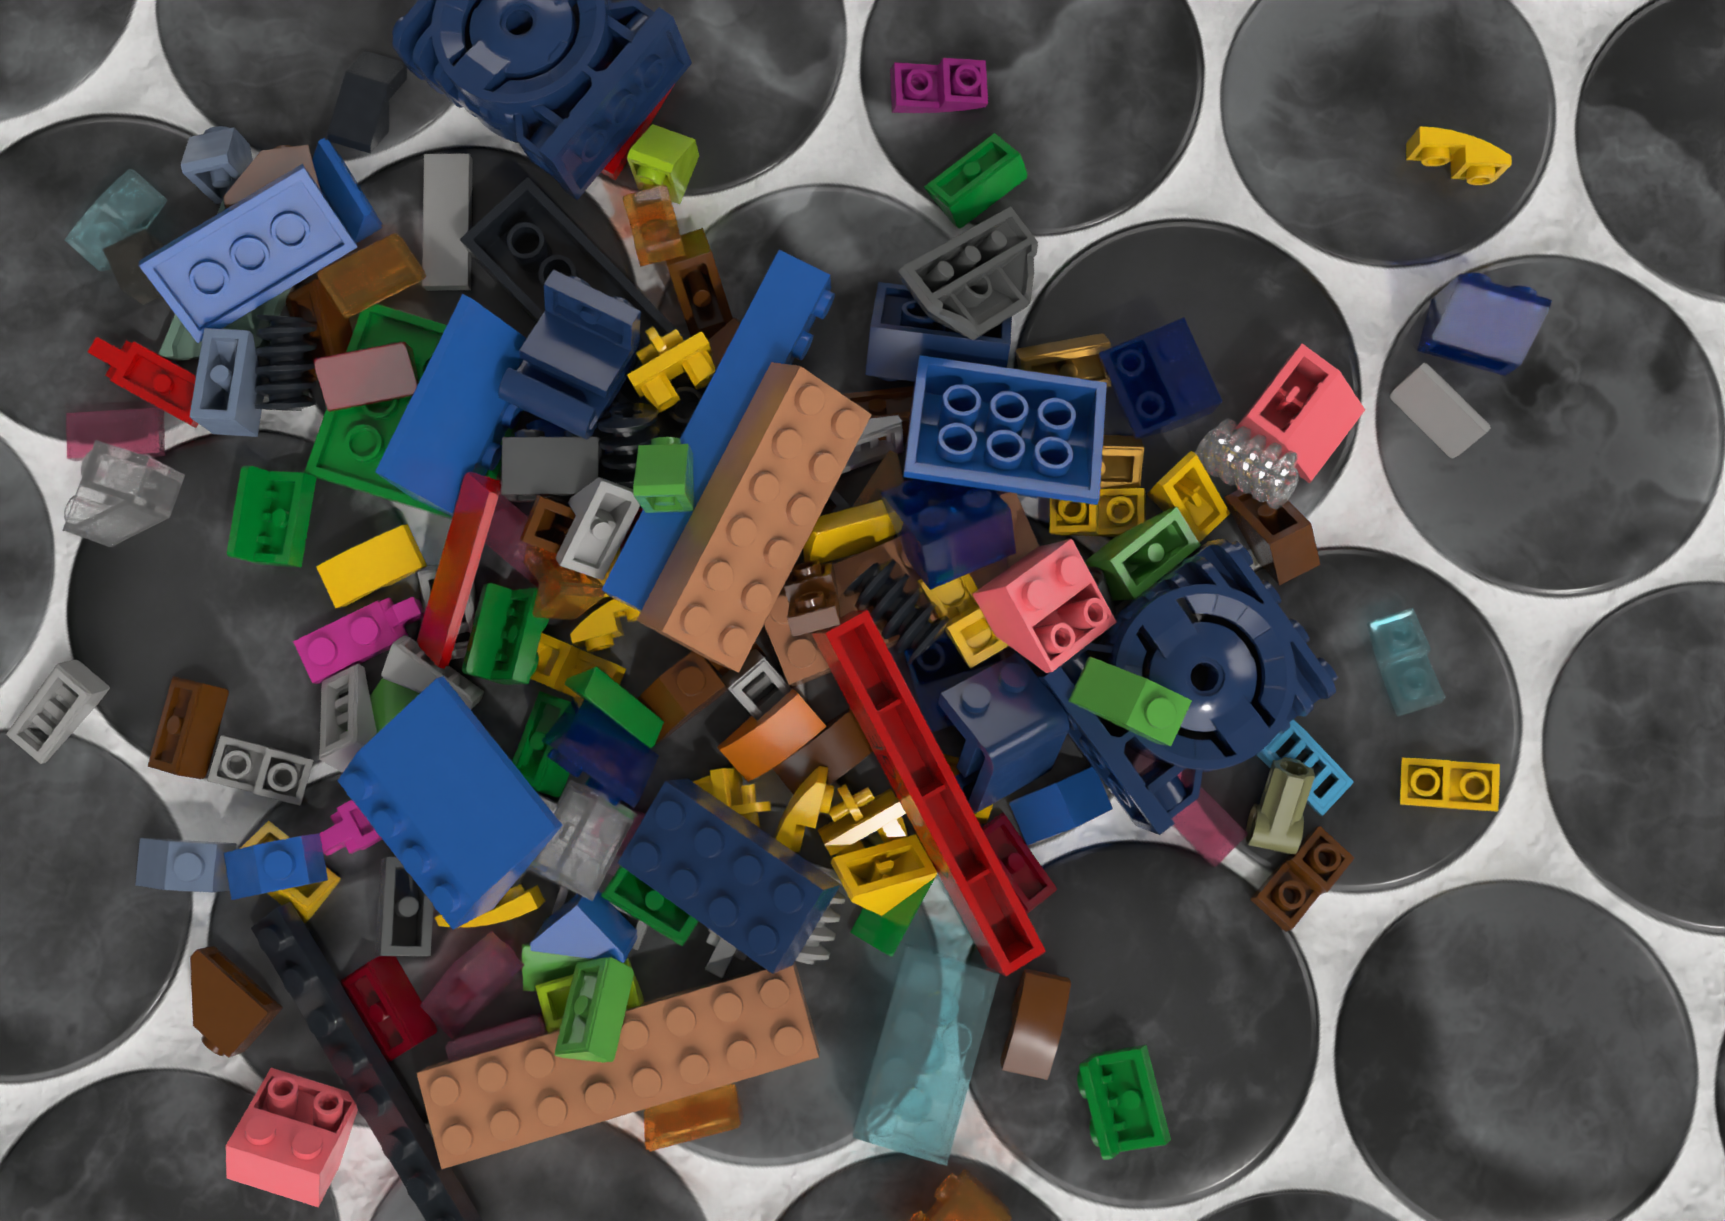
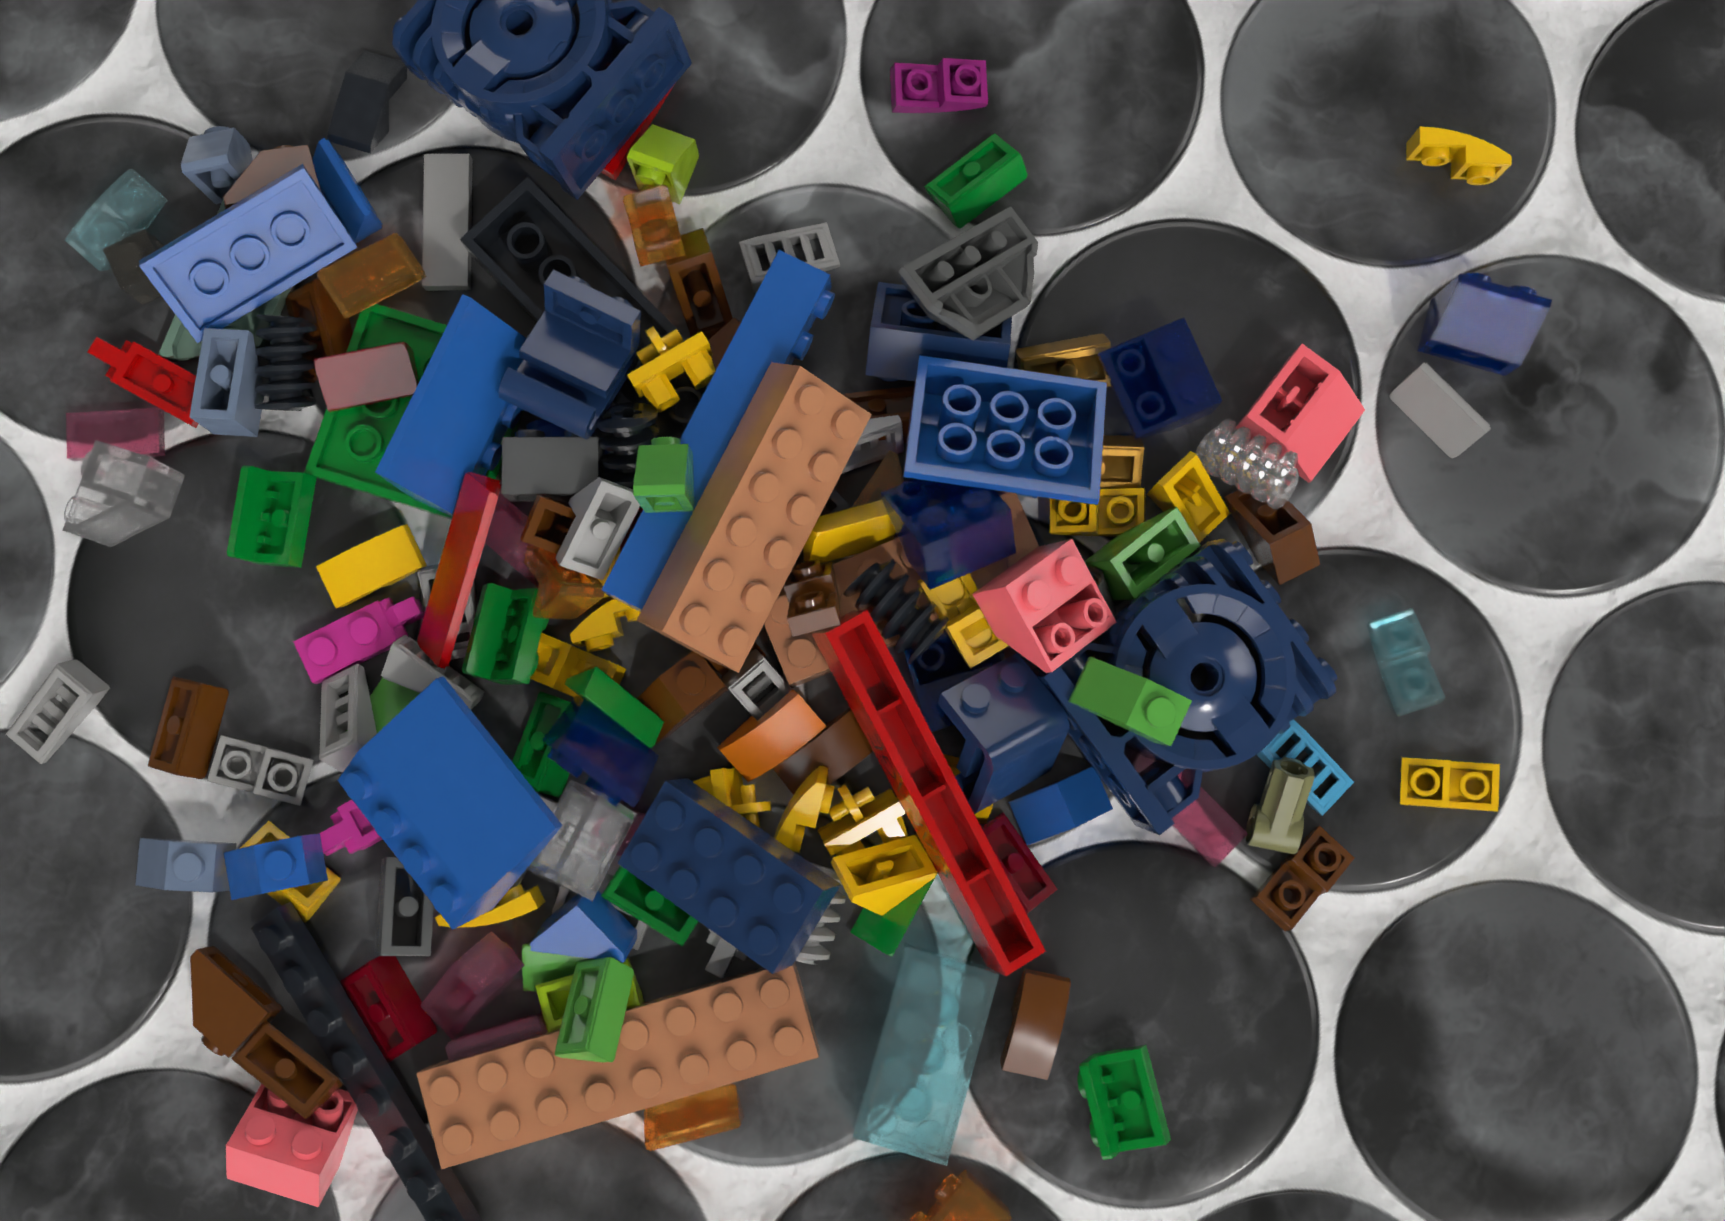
(287, 1070): none -> reddish brown slope
(769, 243): none -> light grey slope

